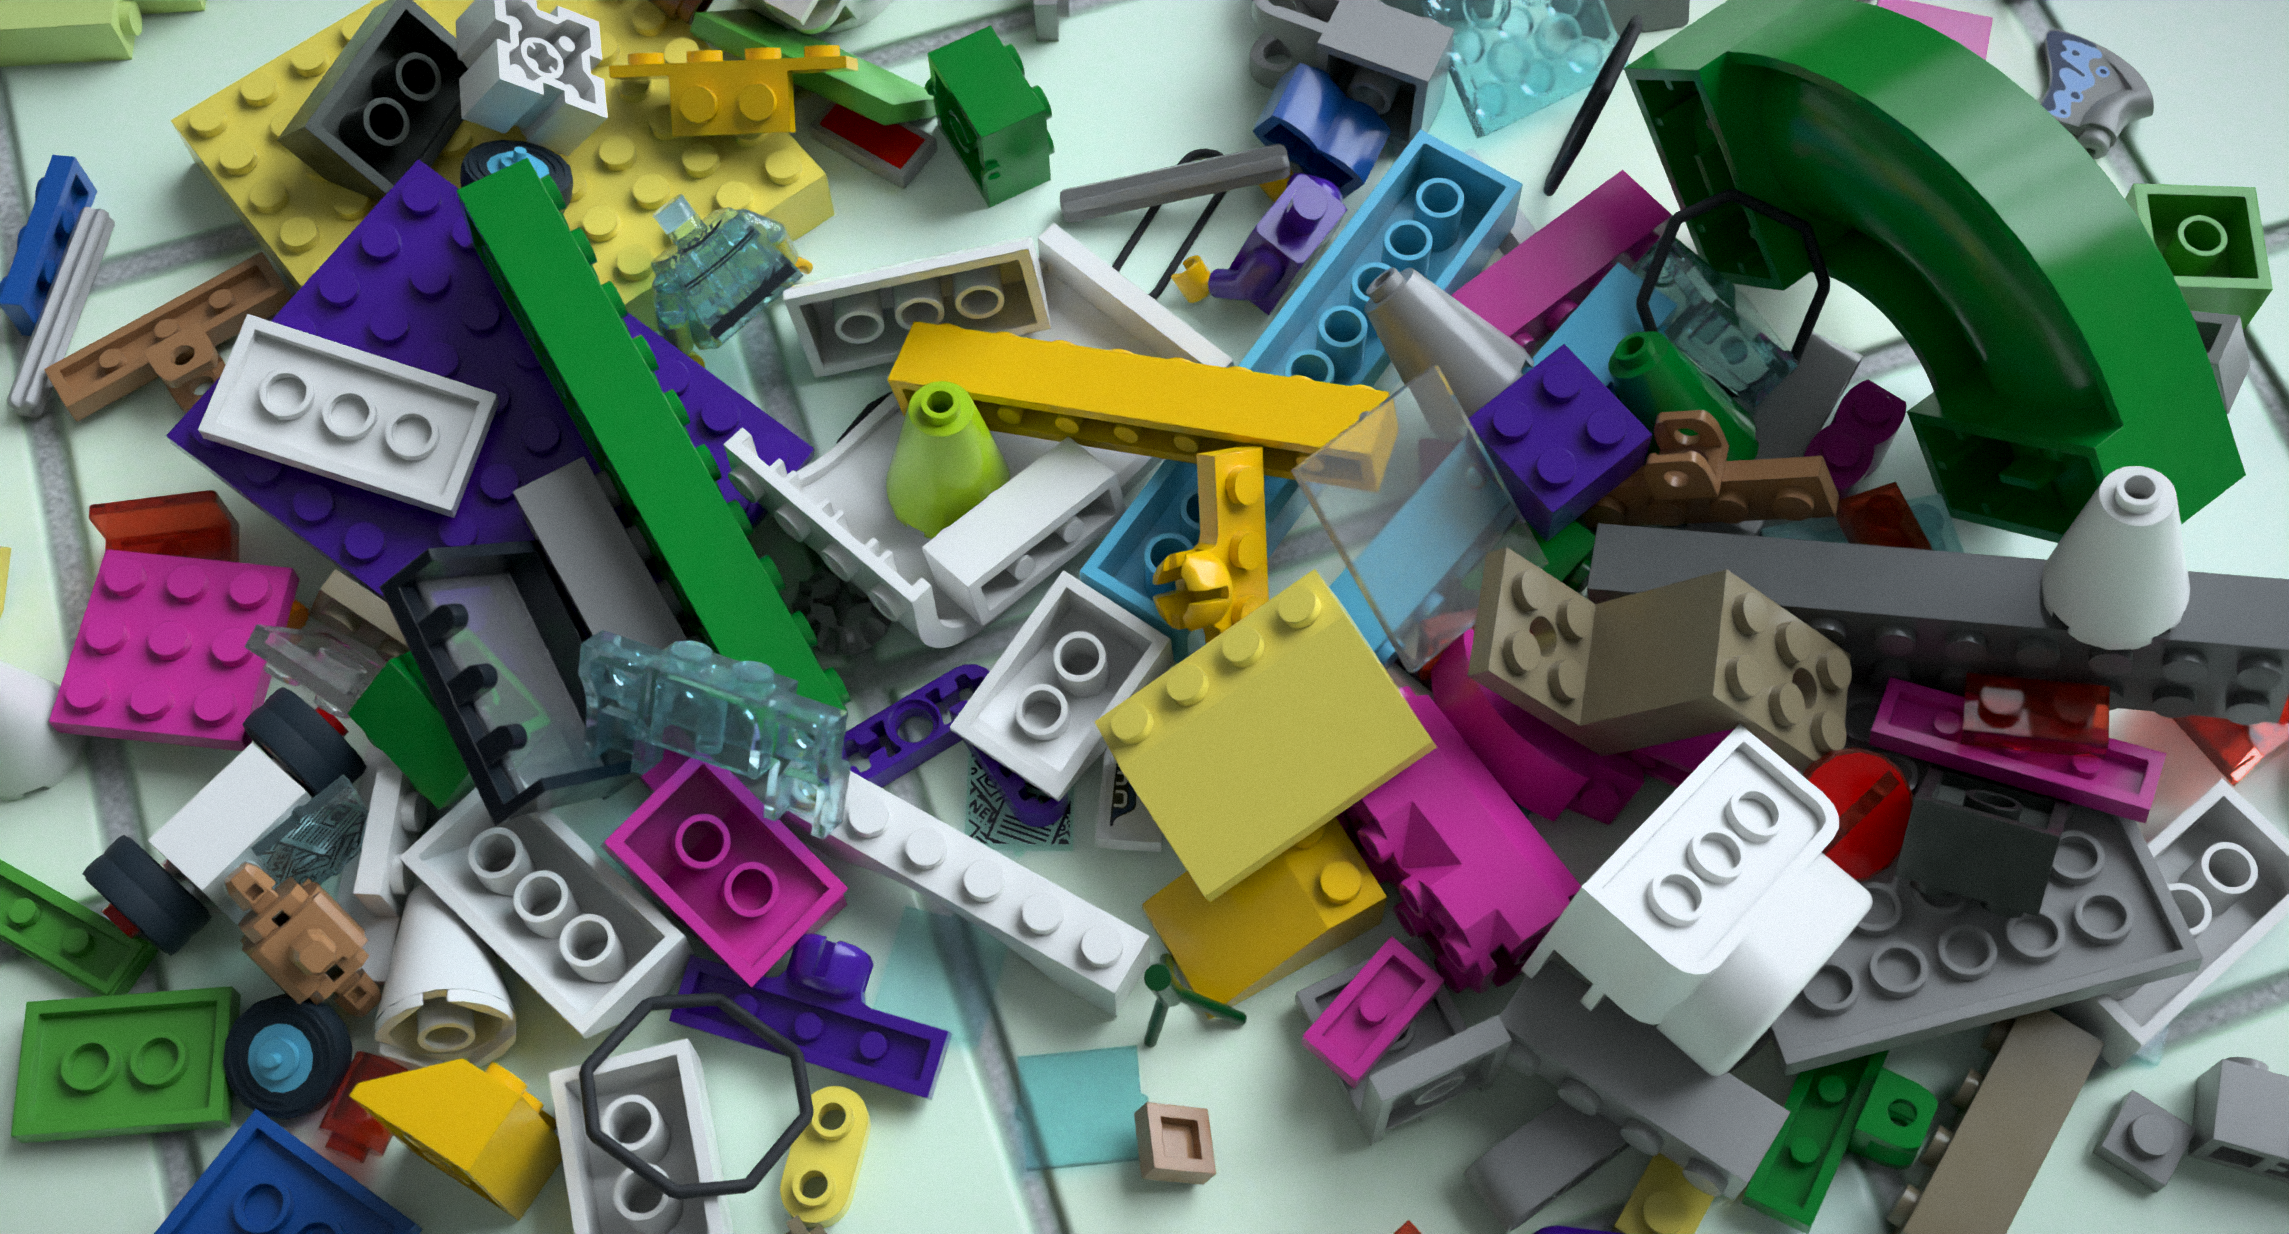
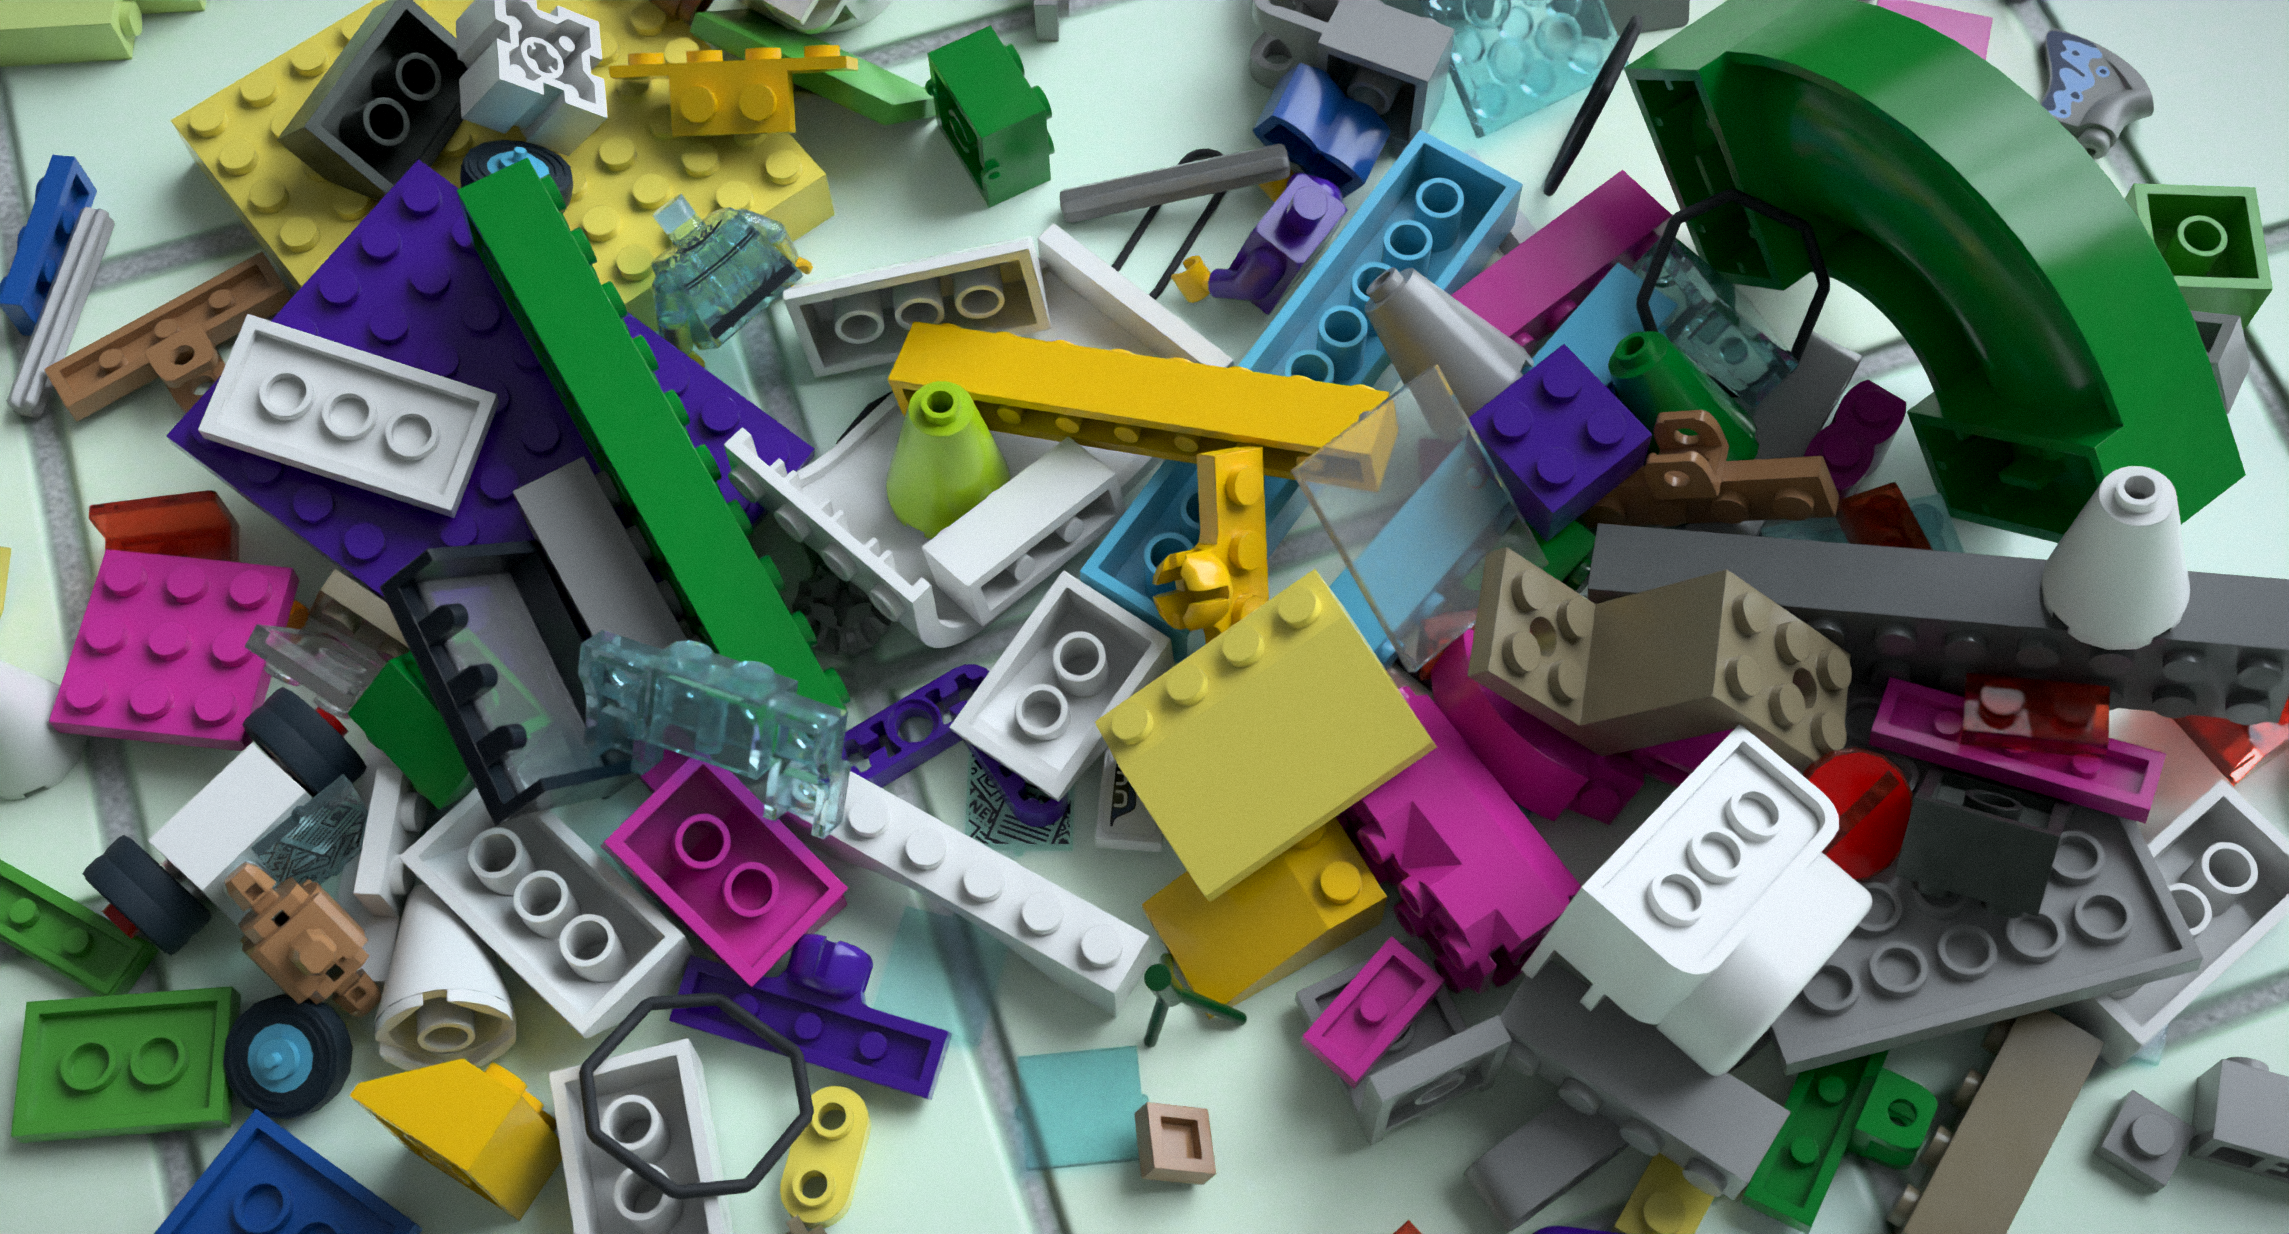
(349, 1127): clear red brick -> none
(890, 151): tile -> none

